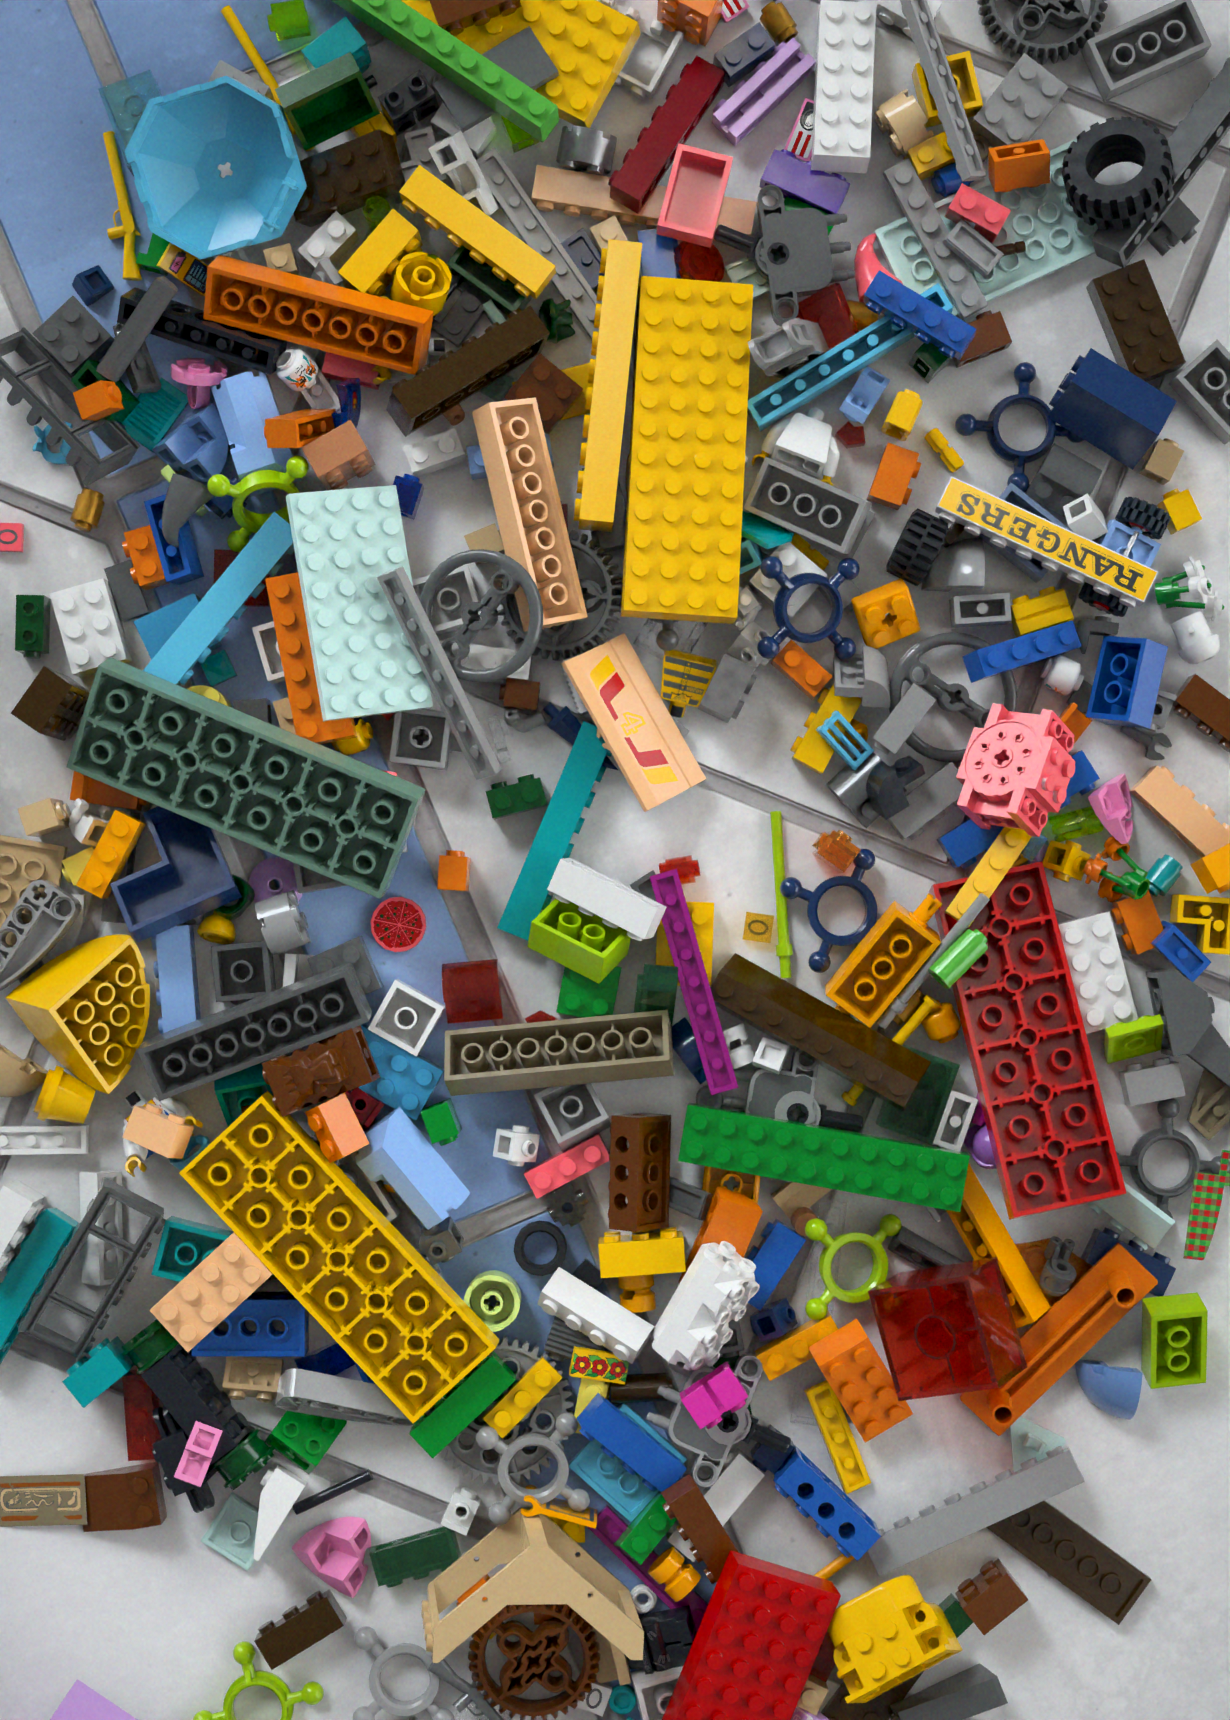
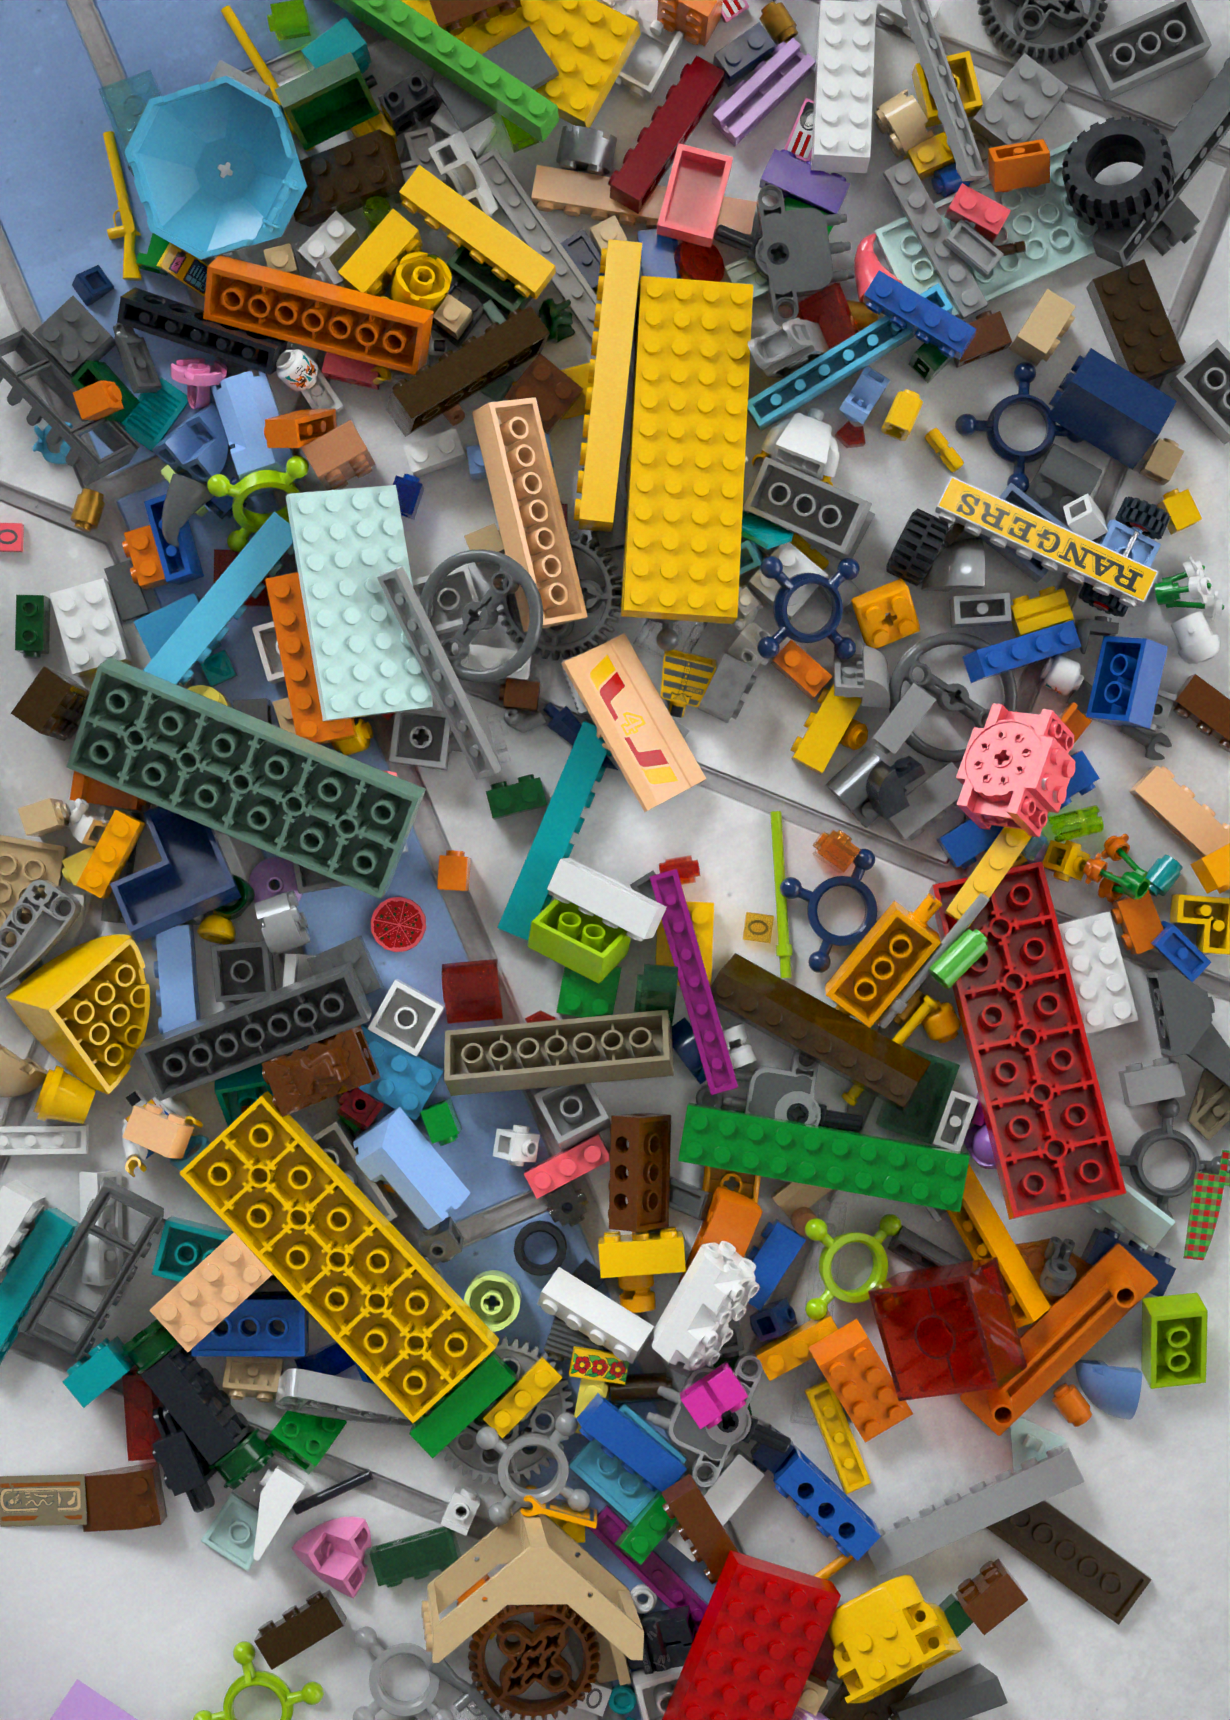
(137, 328): dark grey brick -> none
(198, 1454): bright pink slope -> none
(336, 1128): brick -> none
(350, 402): clear blue slope -> none
(453, 316): none -> tan brick
(676, 1575): light orange wheel -> none
(770, 1055): white plate -> none
(829, 724): medium azure tile -> none
(893, 477): orange brick -> none
(1039, 333): none -> tan brick
(1071, 1404): none -> orange brick
(1113, 806): bright pink brick -> none
(1133, 1038): lime plate -> none

